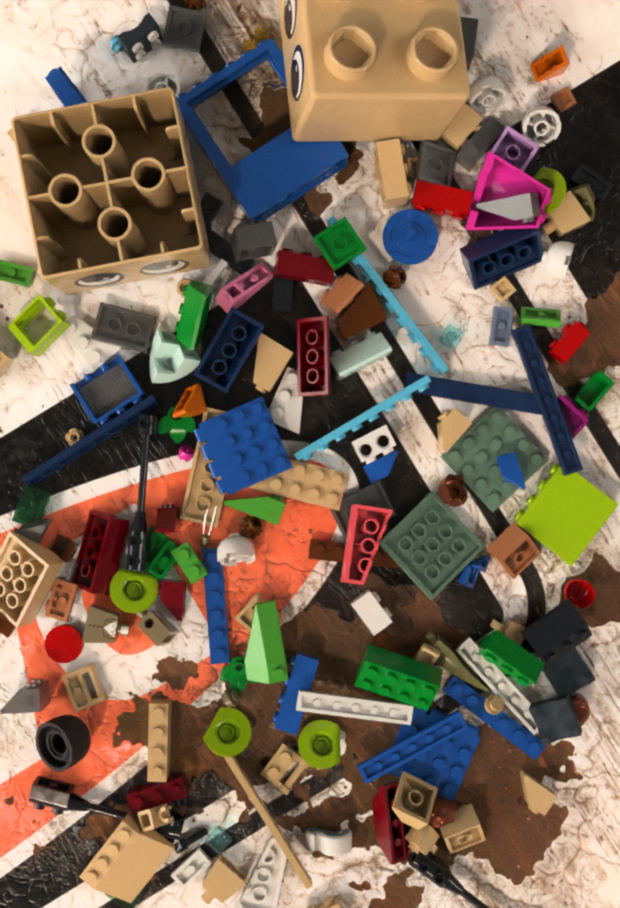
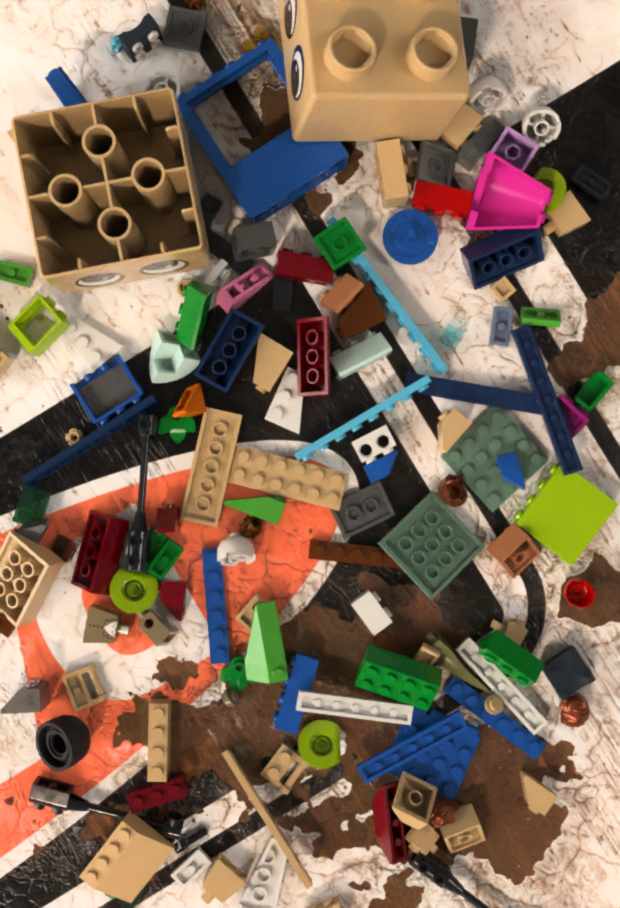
(61, 599): nougat bracket -> none
(64, 643): red tile -> none
(123, 327): dark grey tile -> none
(155, 817): tan brick -> none
(186, 453): dark pink hinge -> none
(189, 562): bright green plate -> none
(205, 537): piece -> none
(218, 840): clear light blue plate -> none
(228, 732): lime hat -> none
(242, 446): blue hinge -> none
(328, 842): white animal -> none
(362, 541): coral wedge -> none
(394, 277): reddish brown gear -> none
(472, 569): blue slope -> none
(518, 207): slope -> none
(550, 65): orange slope -> none
(555, 719): black brick -> none
(556, 633): black slope -> none
(558, 259): white cylinder -> none
(563, 100): nougat tile -> none
(571, 339): red brick -> none
(586, 198): olive plate -> none

